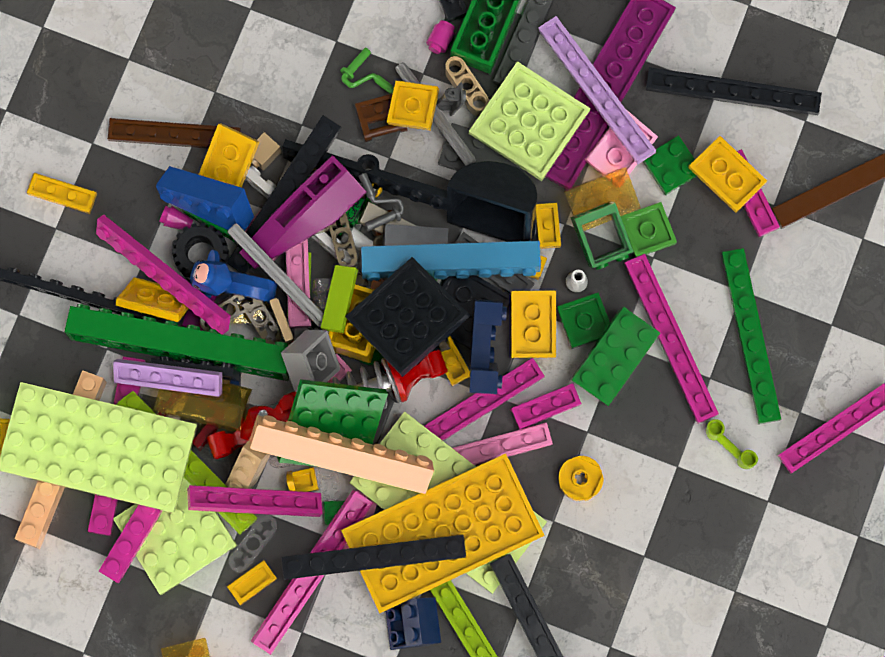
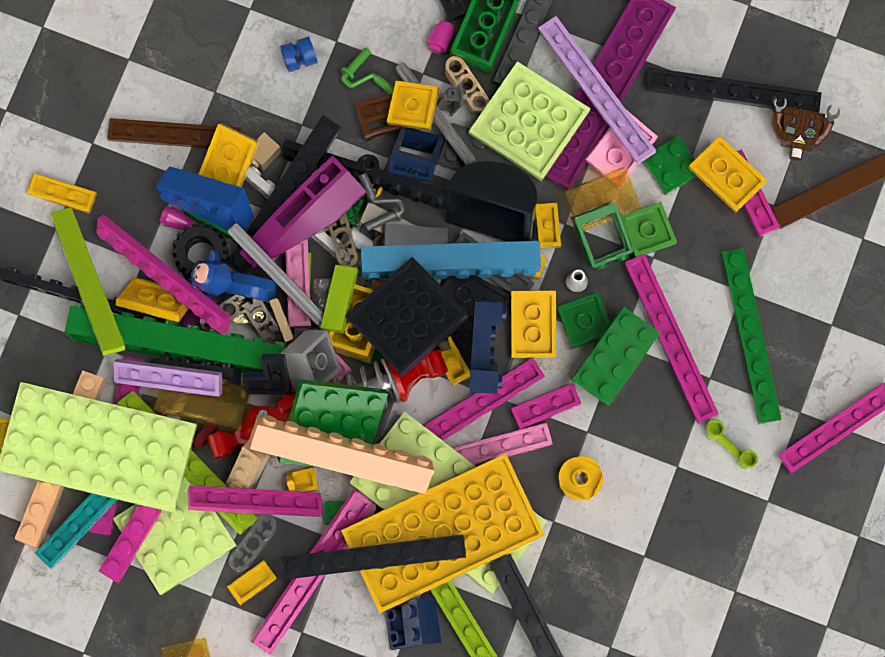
(74, 529): none -> teal tile
(87, 281): none -> lime tile
(273, 378): none -> black plate
(306, 52): none -> blue wheel
(423, 166): none -> dark blue window
(800, 128): none -> reddish brown torso

